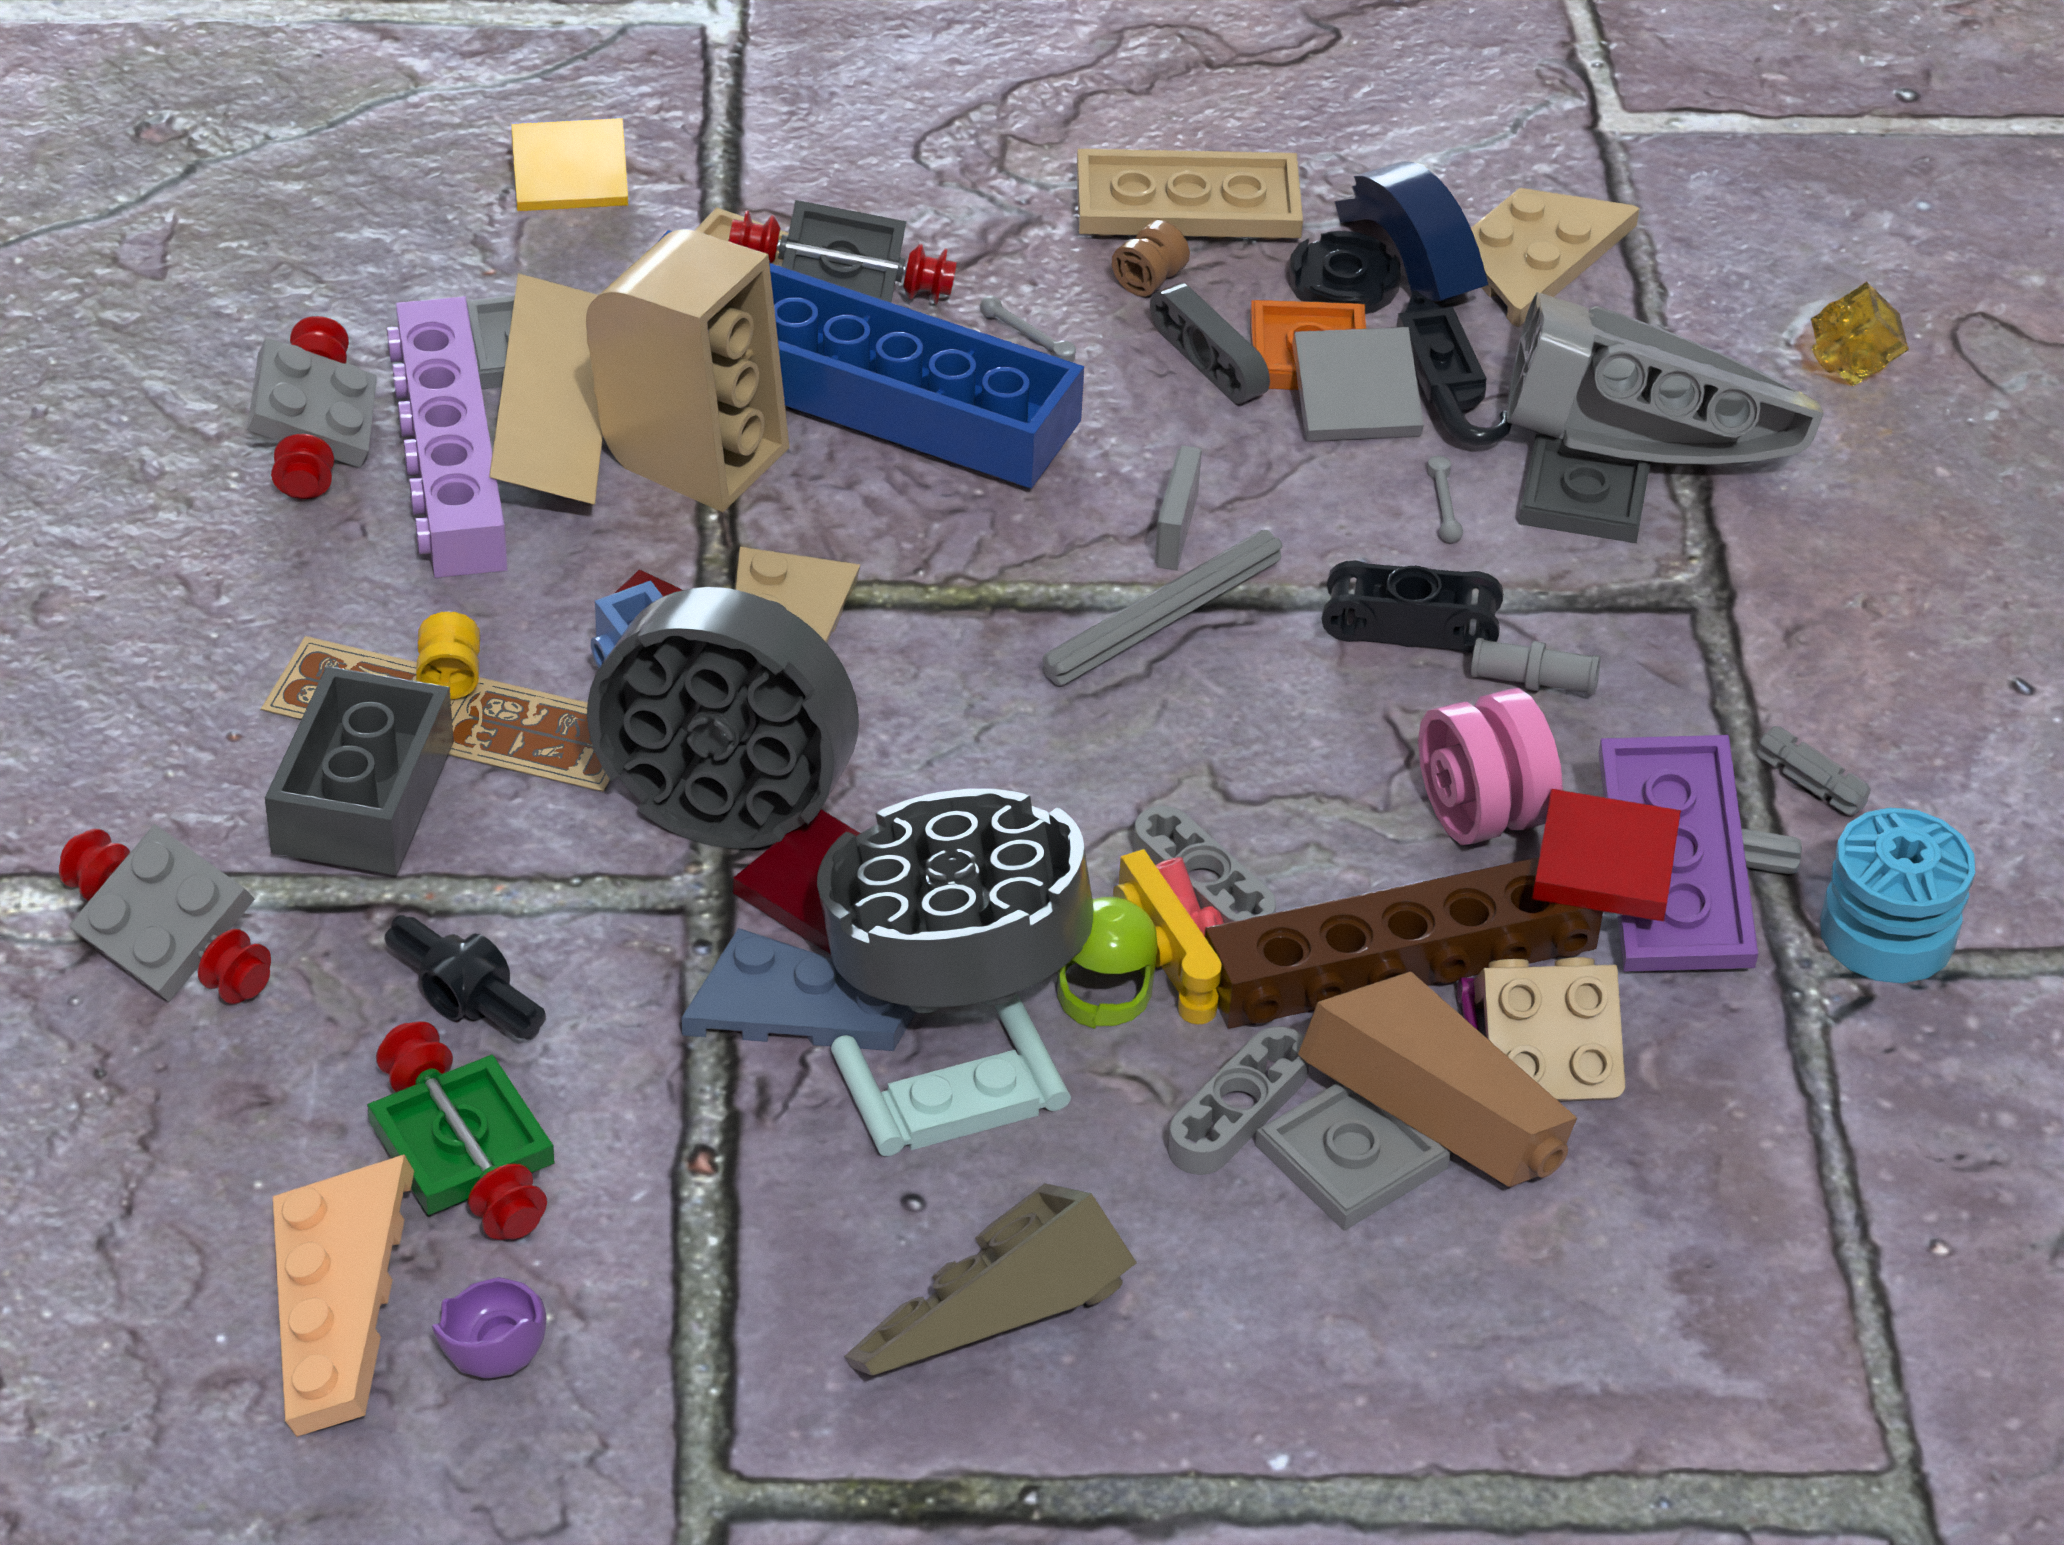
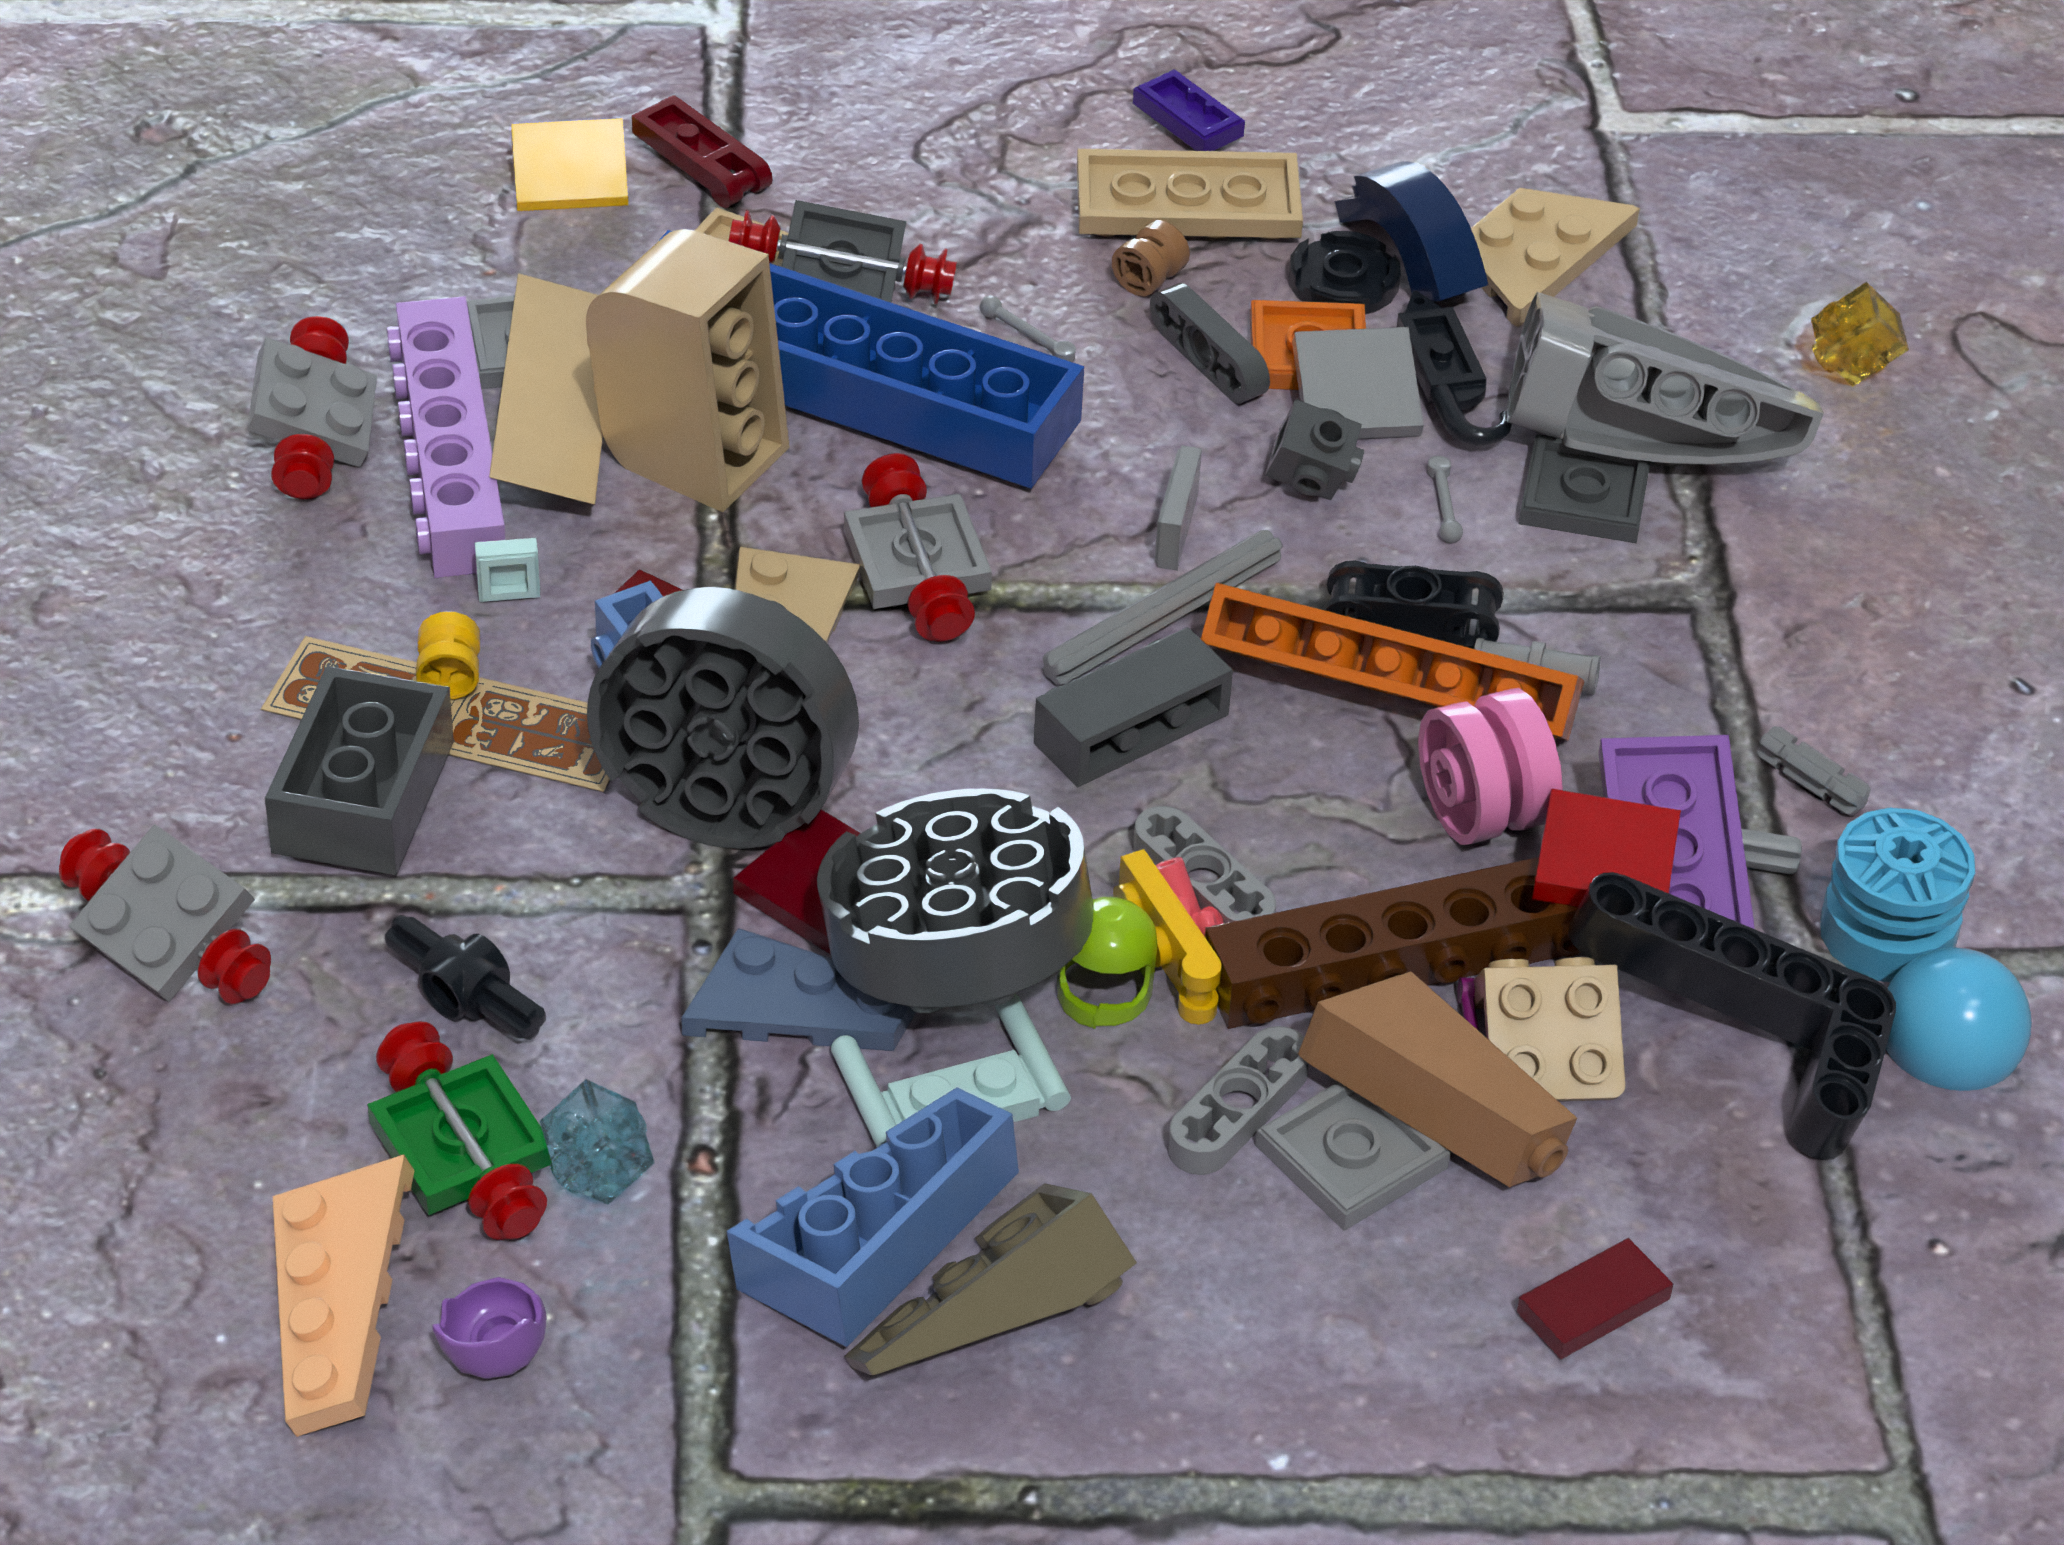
(507, 569): none -> light aqua tile
(596, 1142): none -> clear light blue brick
(702, 150): none -> dark red plate
(879, 1220): none -> medium blue wedge
(917, 549): none -> light grey plate
(1132, 706): none -> dark grey brick
(1188, 112): none -> dark purple plate
(1315, 450): none -> dark grey brick
(1380, 656): none -> orange brick
(1594, 1298): none -> dark red tile
(1758, 981): none -> black beam
(1958, 1020): none -> medium azure piece

